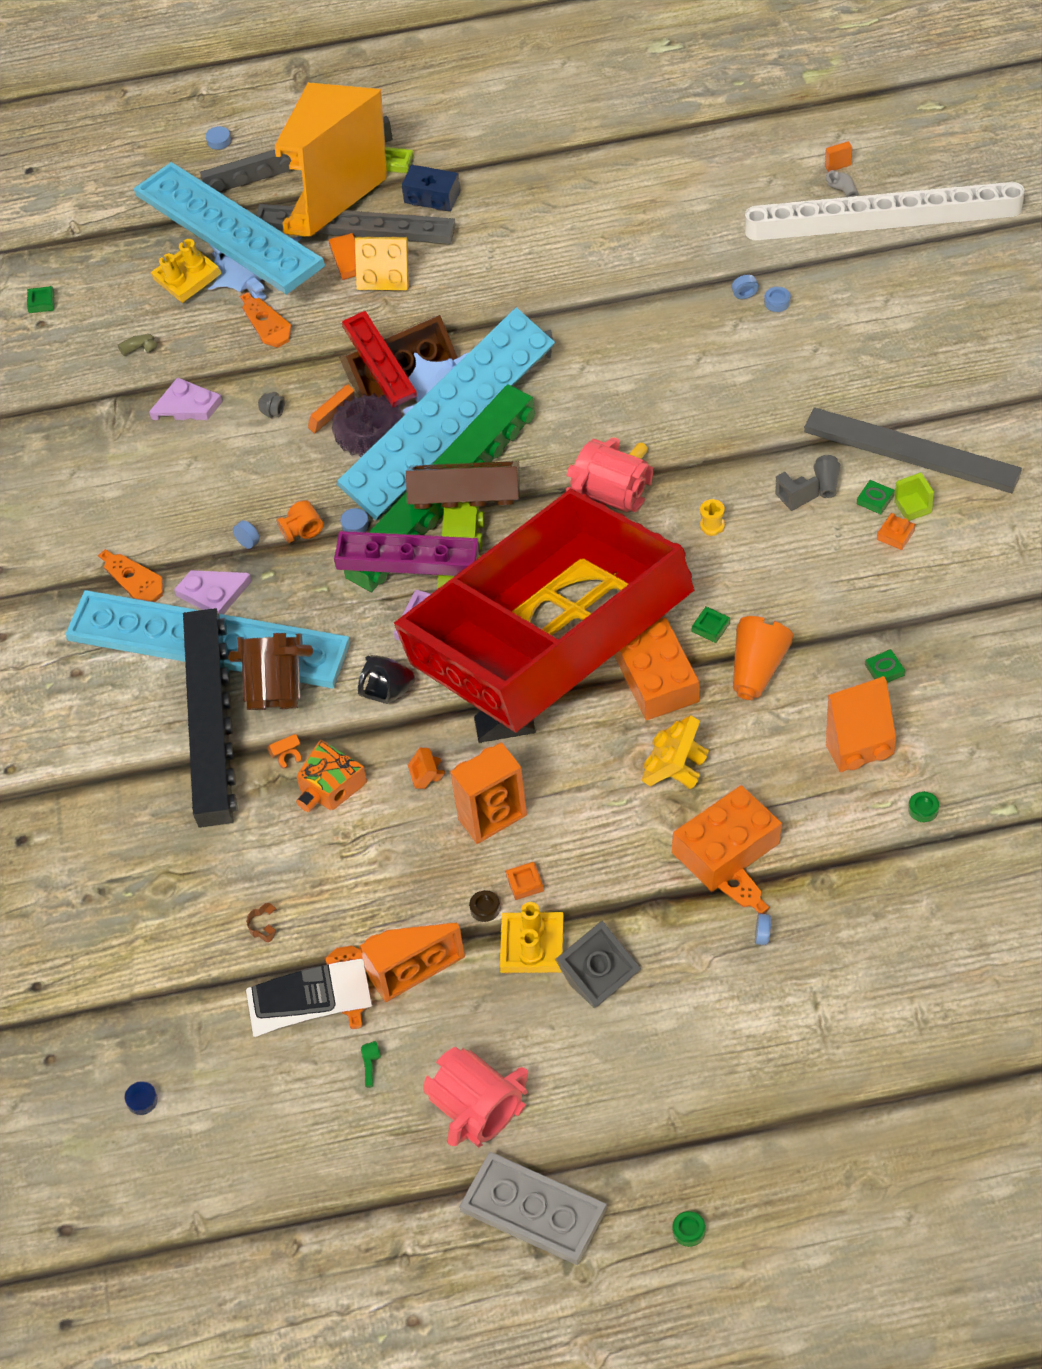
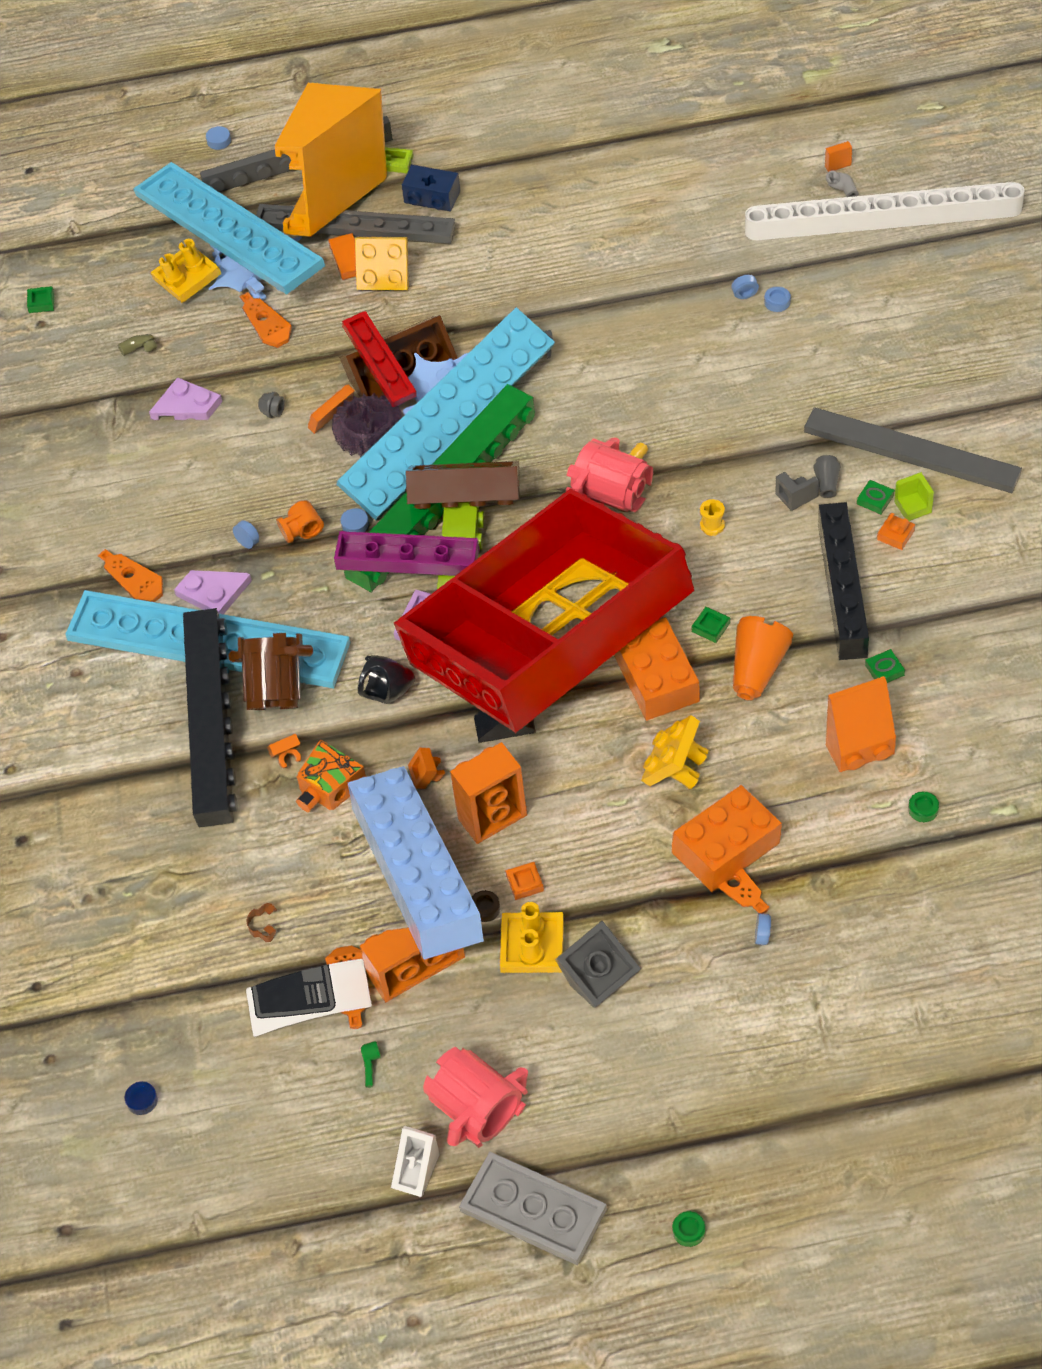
(415, 863): none -> light blue brick
(415, 1161): none -> white slope
(843, 581): none -> black brick

